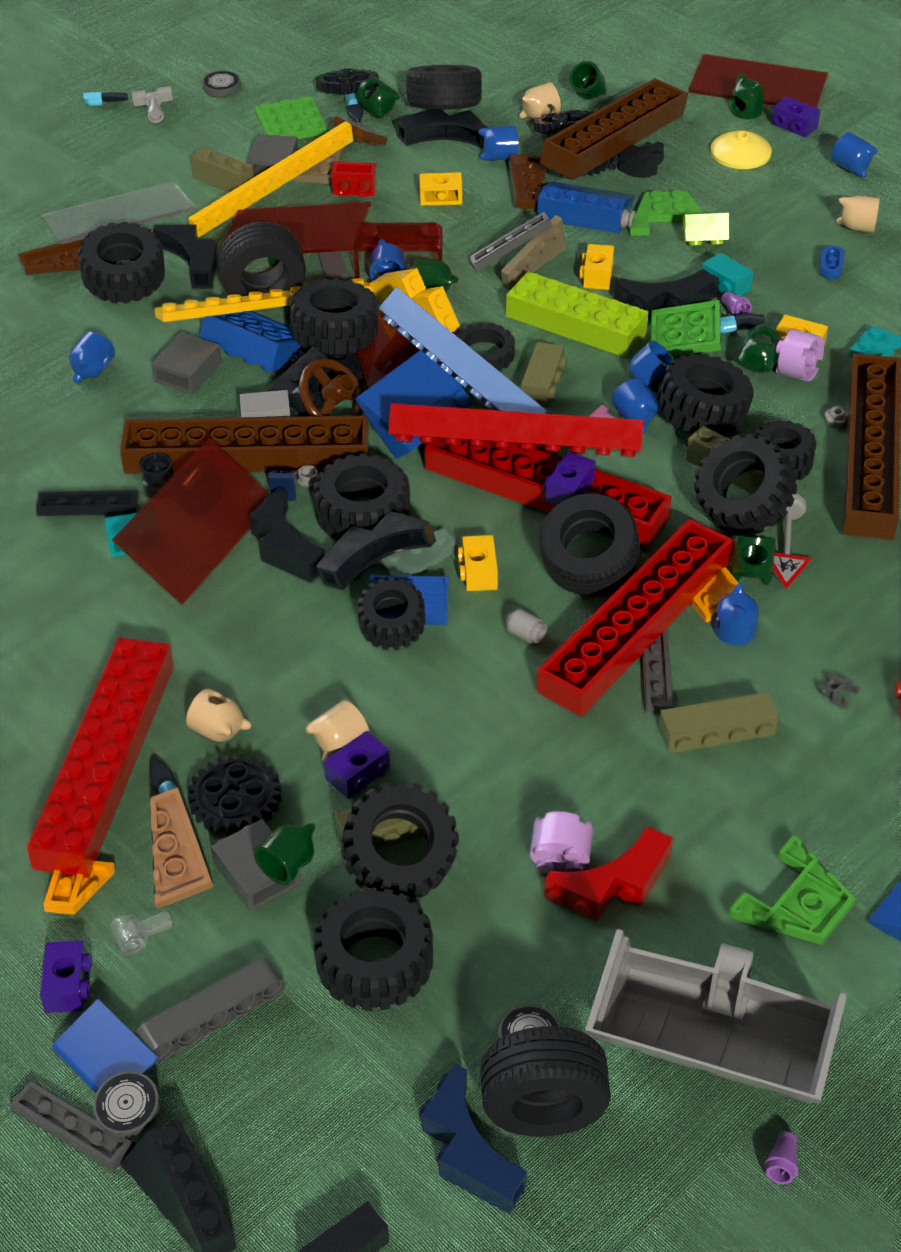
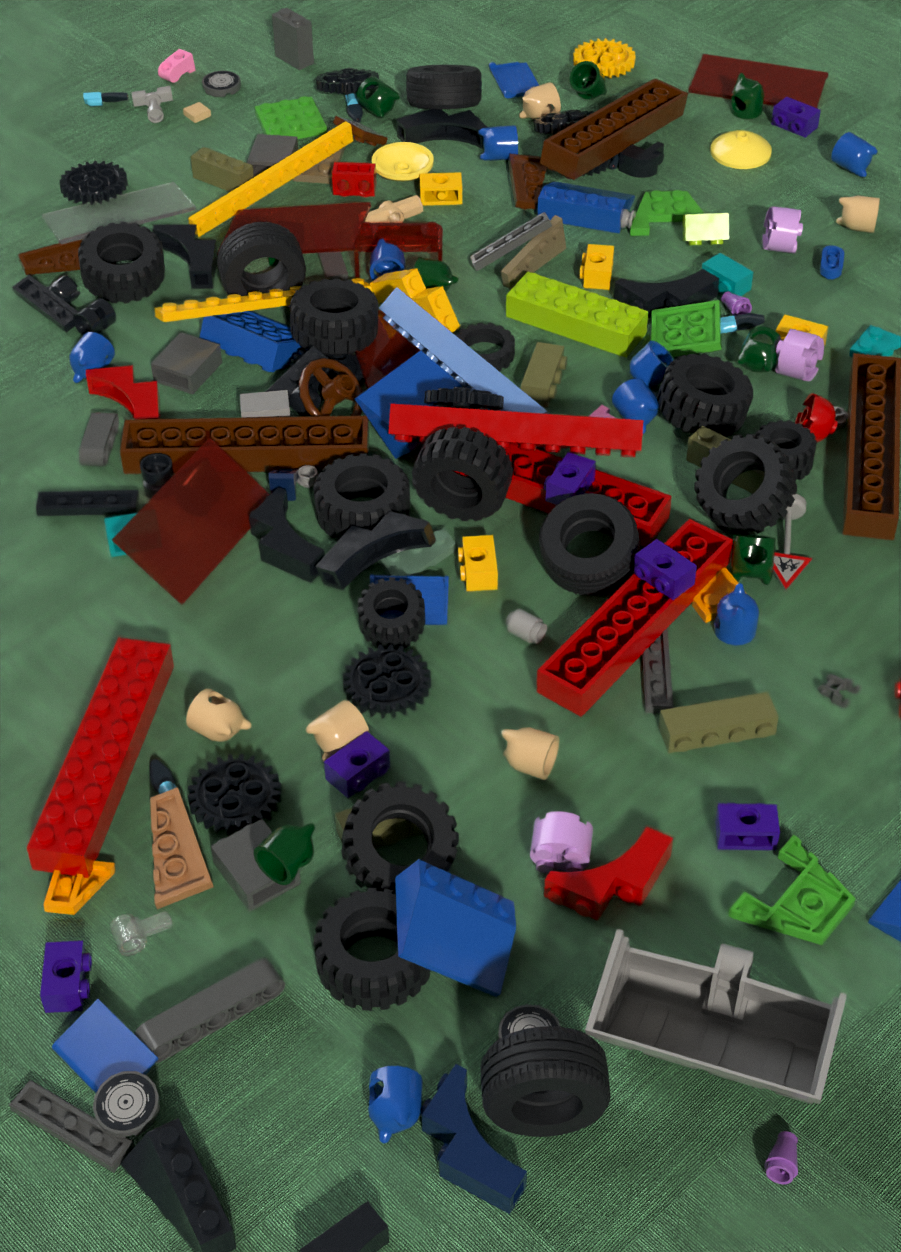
(51, 300): none -> black plate
(93, 182): none -> black gear
(94, 317): none -> black wheel
(98, 439): none -> dark grey beam
(120, 385): none -> red arch
(176, 66): none -> bright pink leg
(197, 112): none -> tan tile
(293, 38): none -> dark grey brick
(387, 681): none -> black gear
(396, 212): none -> tan piece
(397, 1103): none -> blue piece
(403, 161): none -> light yellow dish
(454, 926): none -> blue slope
(463, 398): none -> black gear
(466, 453): none -> black tyre
(513, 78): none -> blue piece
(531, 751): none -> tan piece
(609, 56): none -> yellow gear
(665, 569): none -> dark purple brick
(747, 826): none -> dark purple brick
(782, 229): none -> lavender brick
(818, 416): none -> red cylinder

